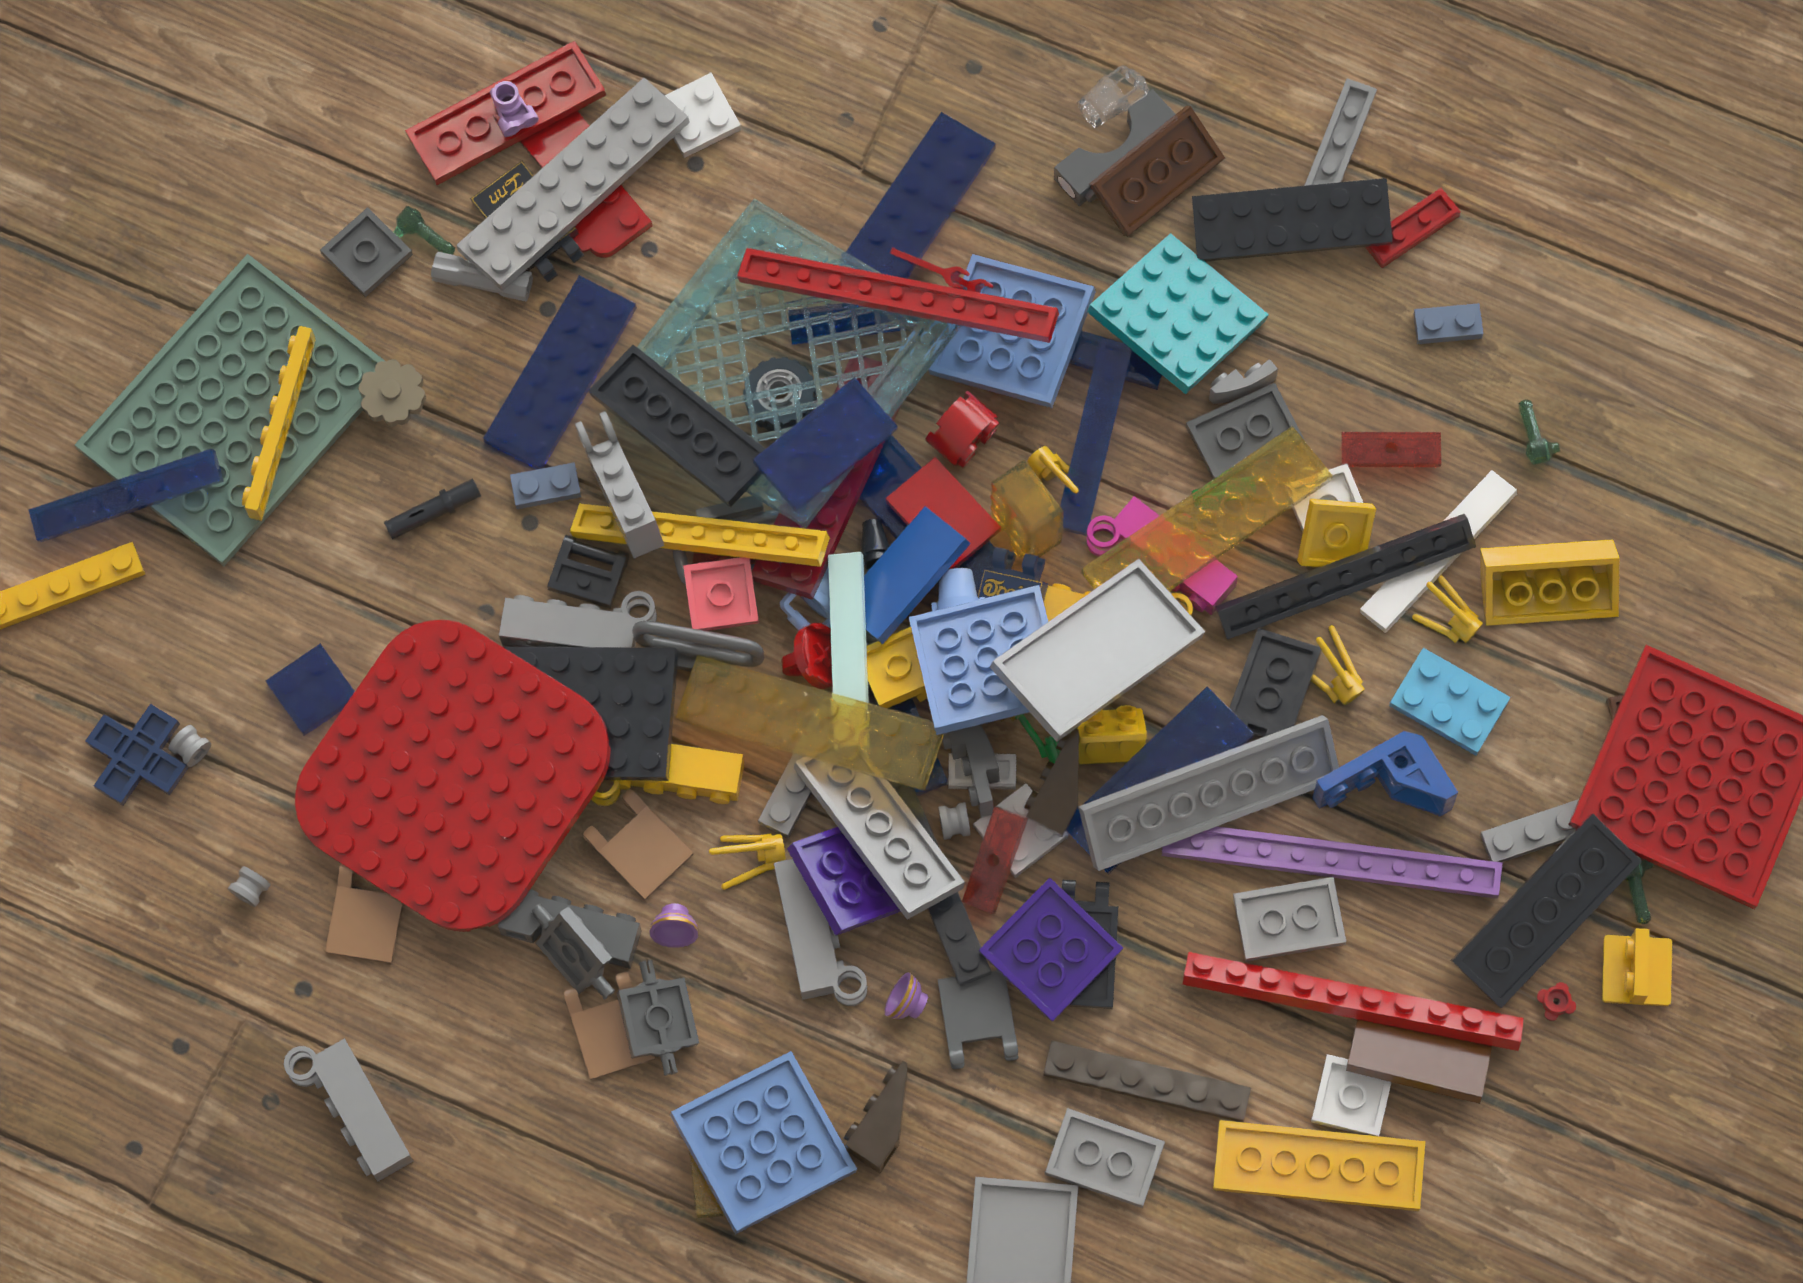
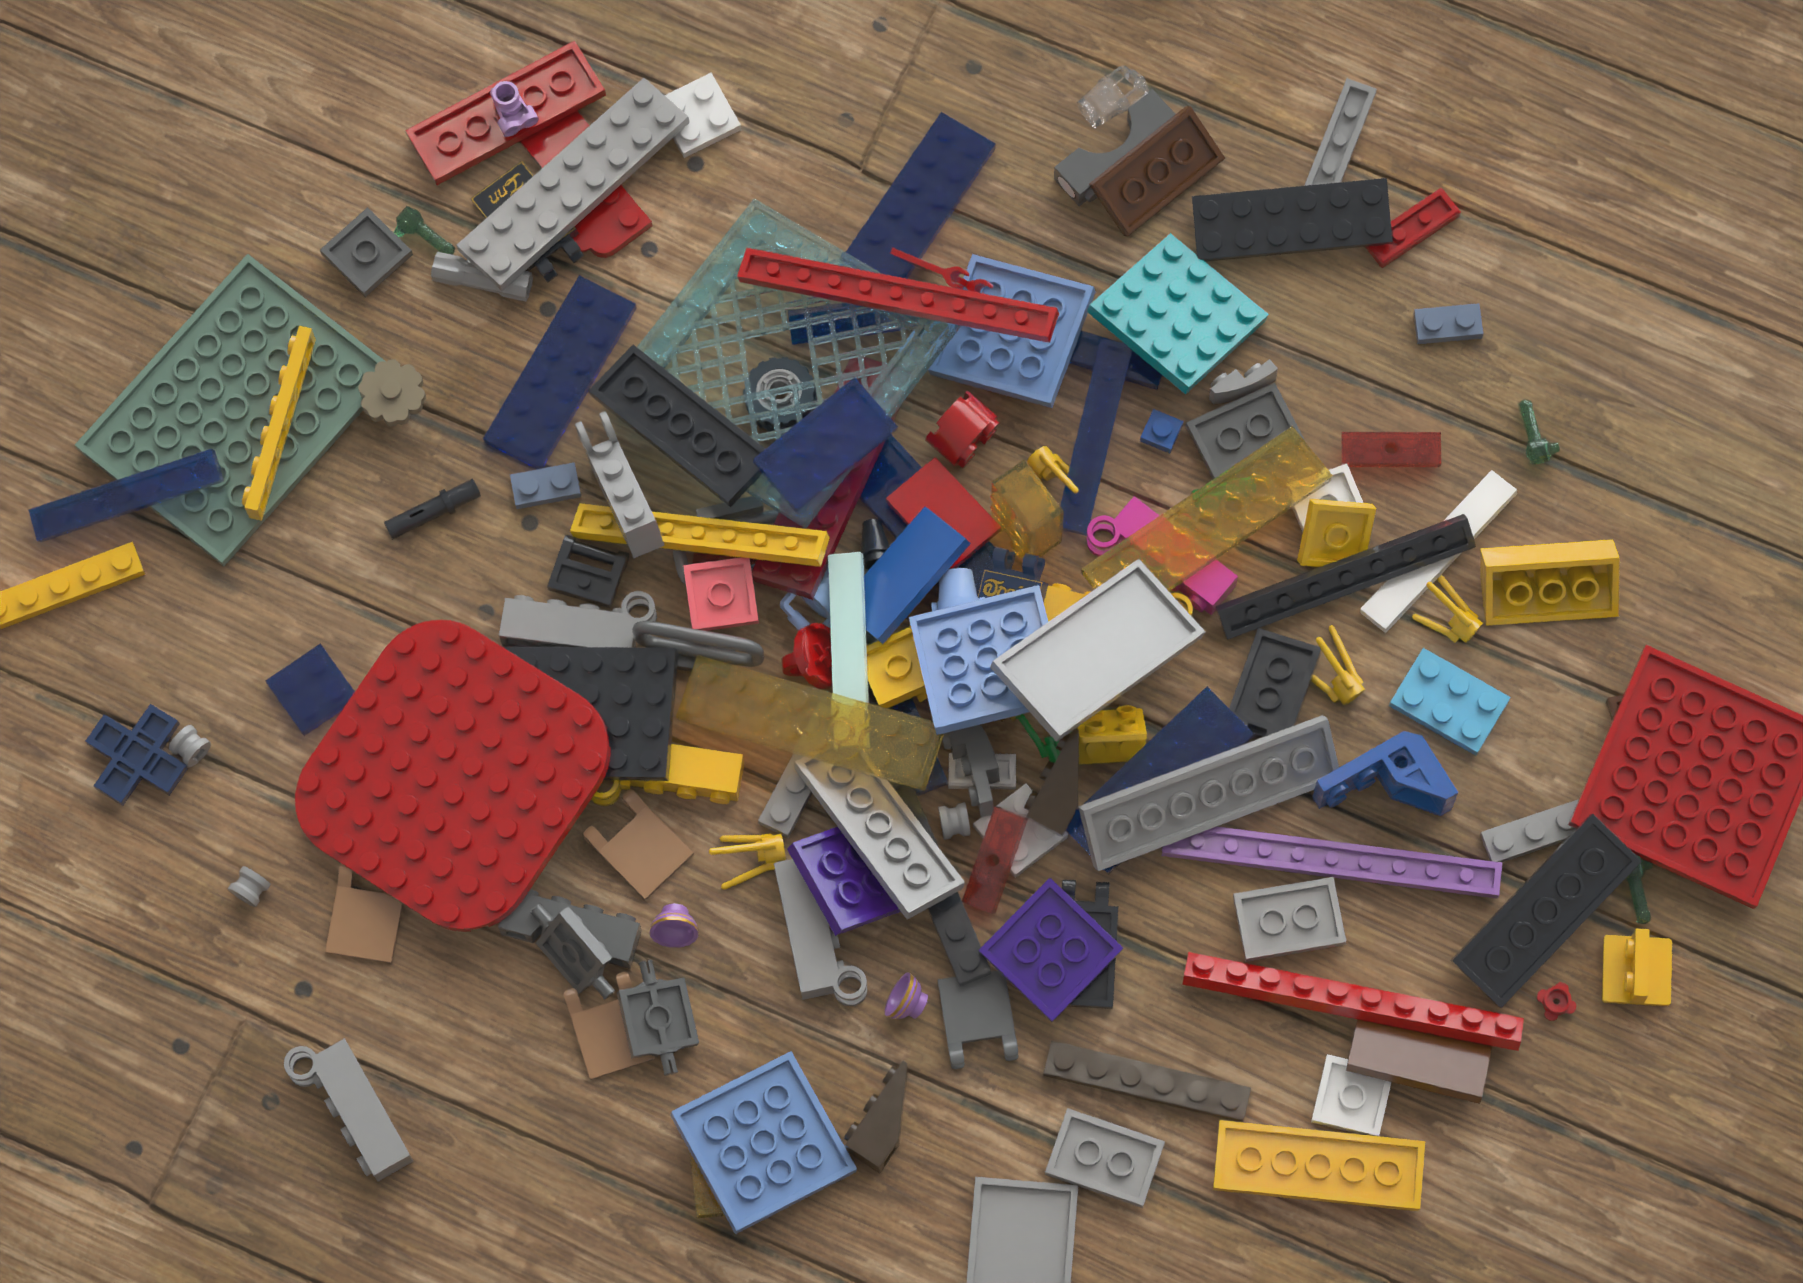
(1161, 431): none -> blue plate

